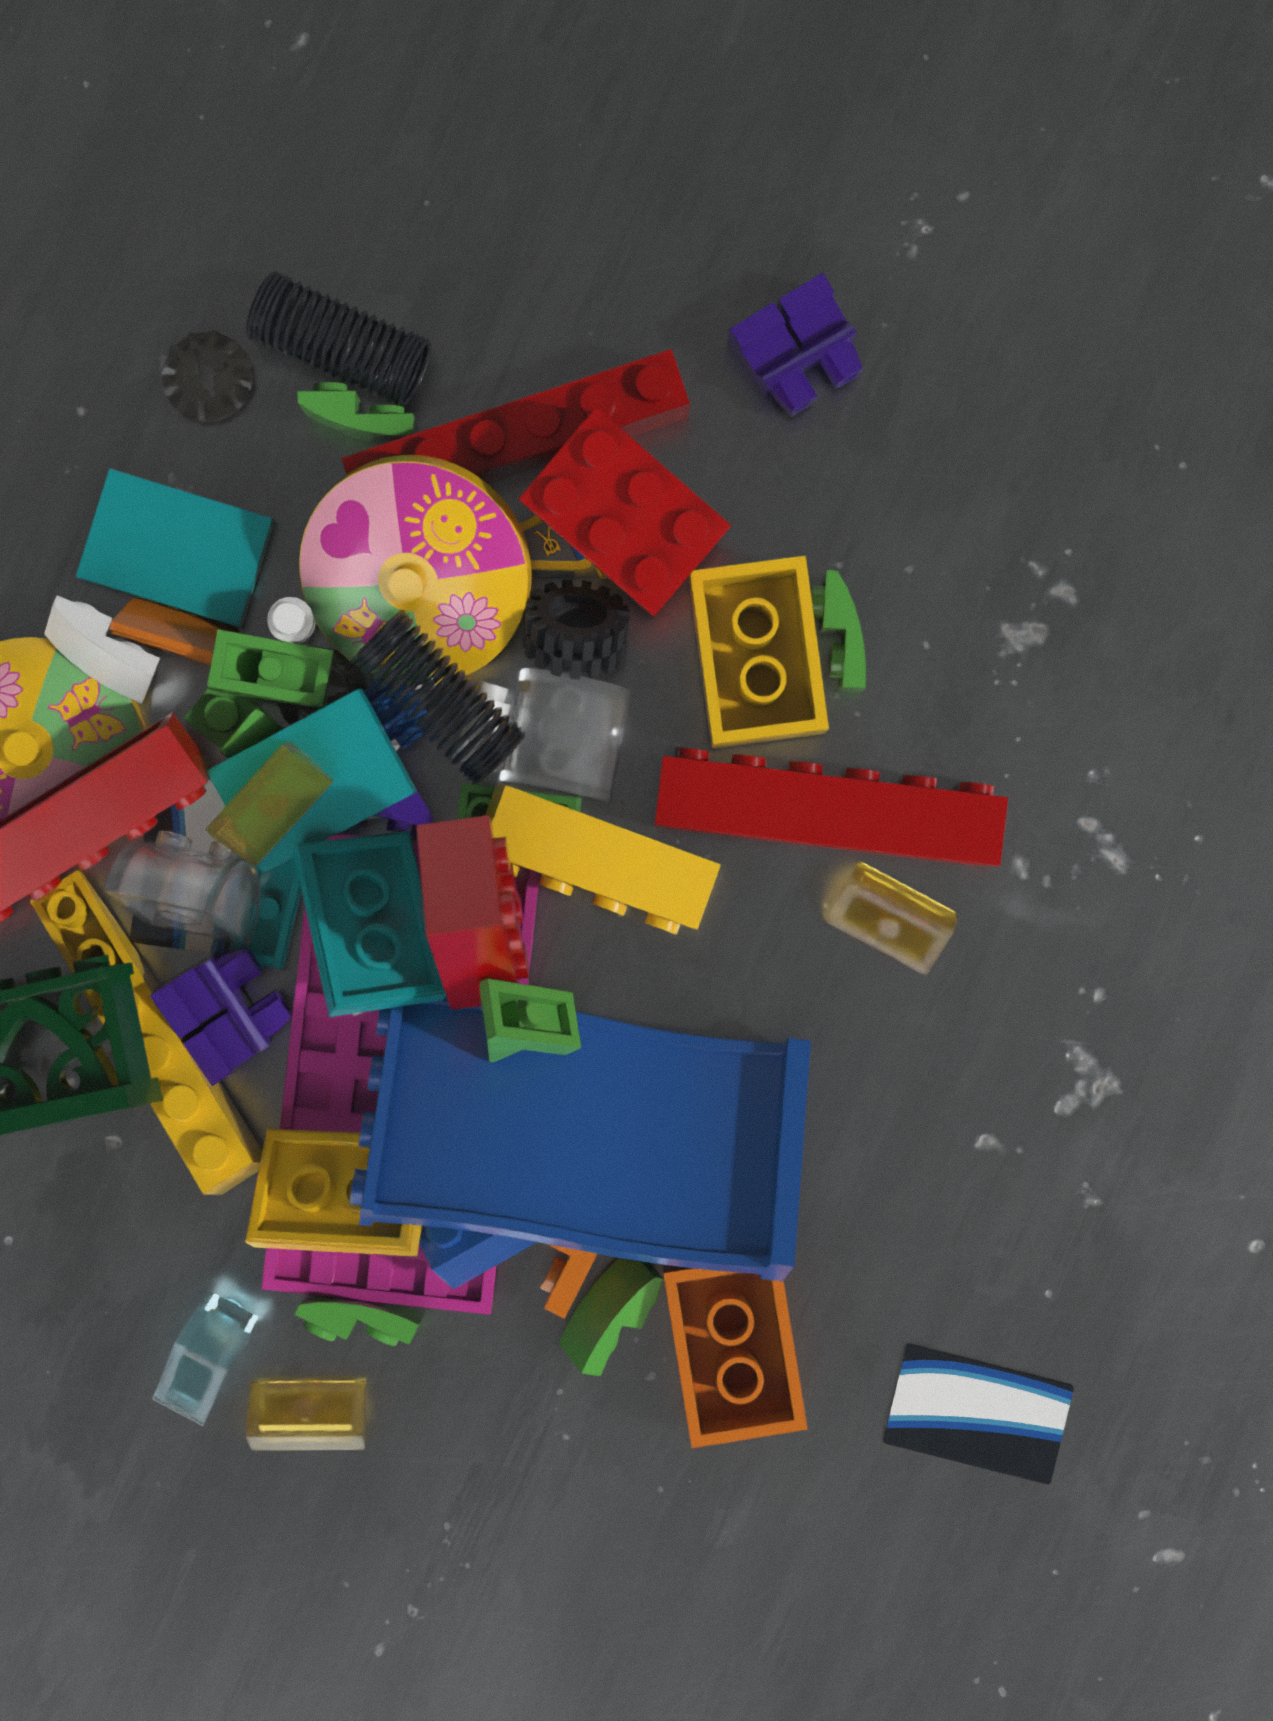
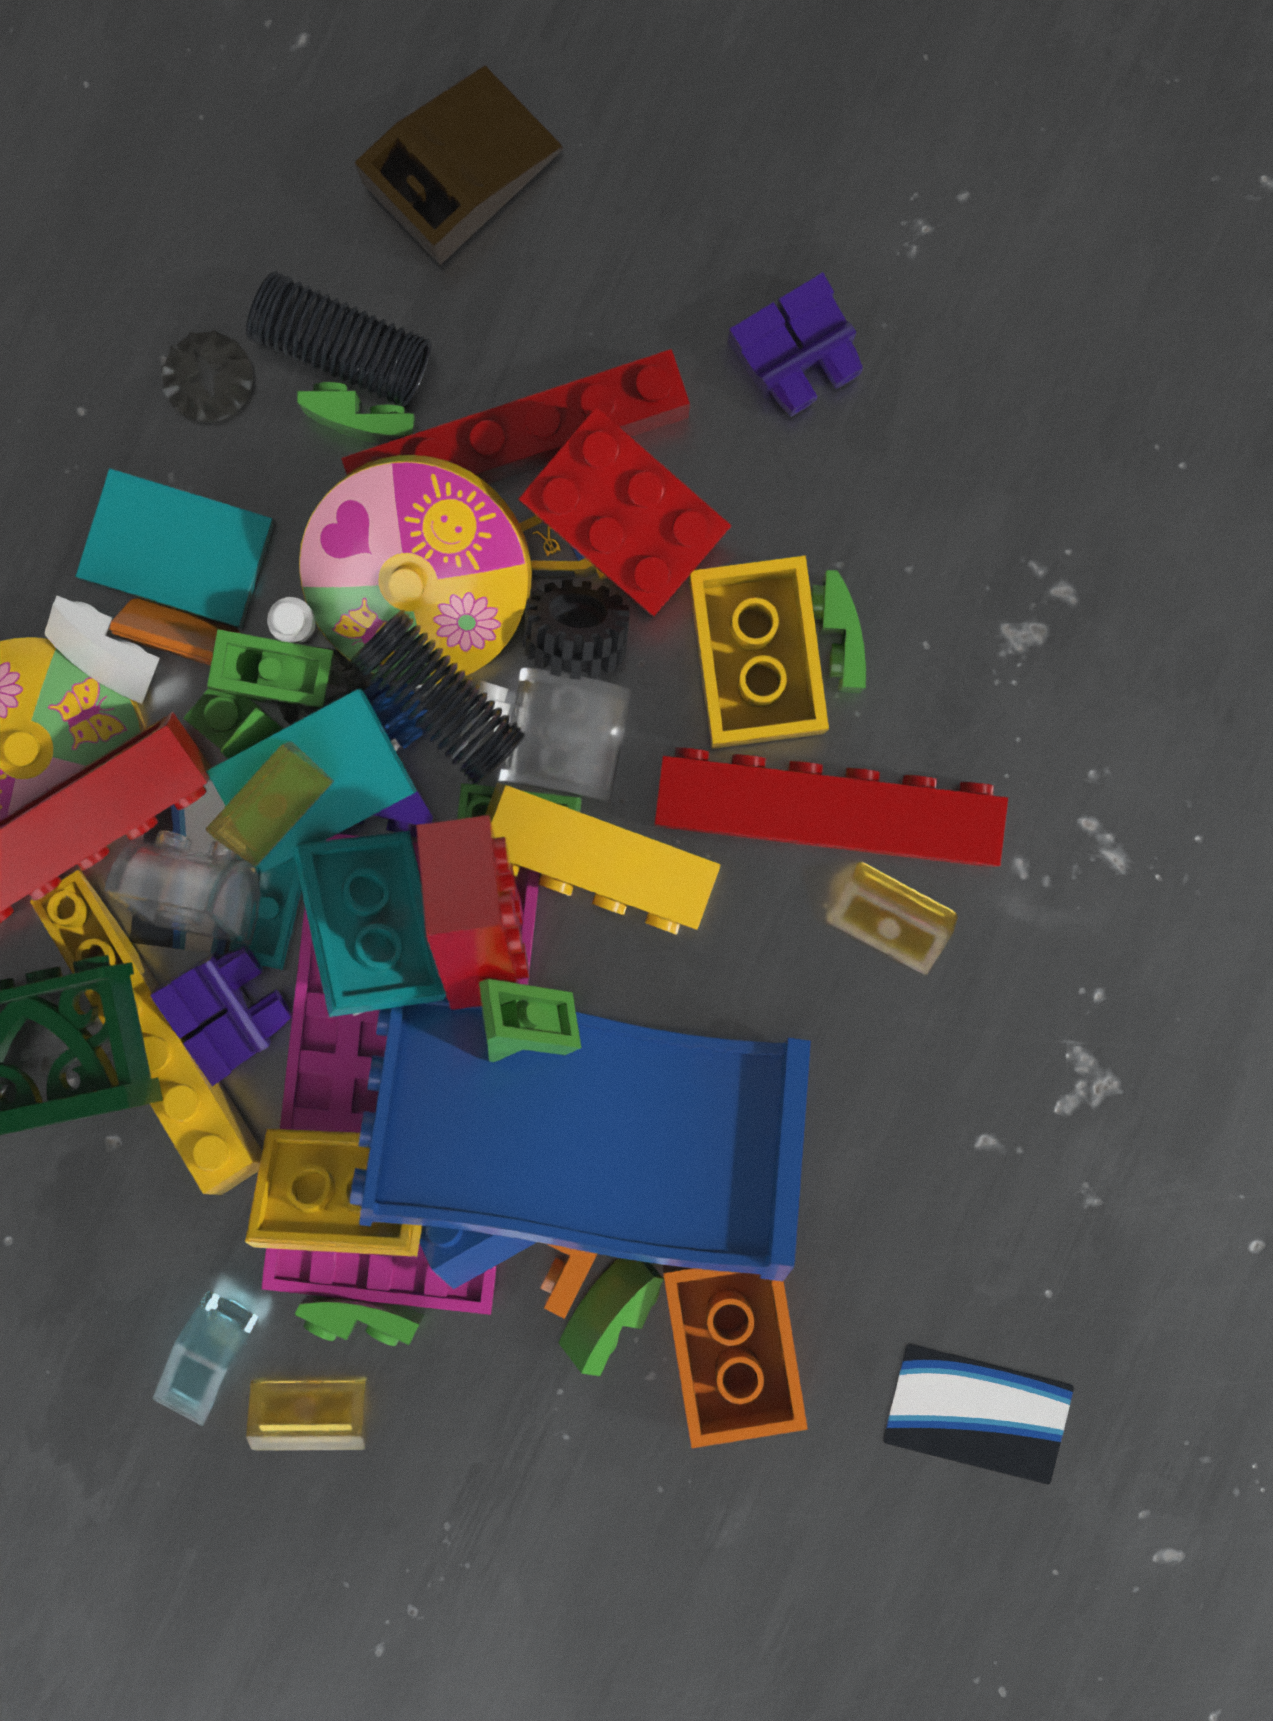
(456, 161): none -> dark brown slope

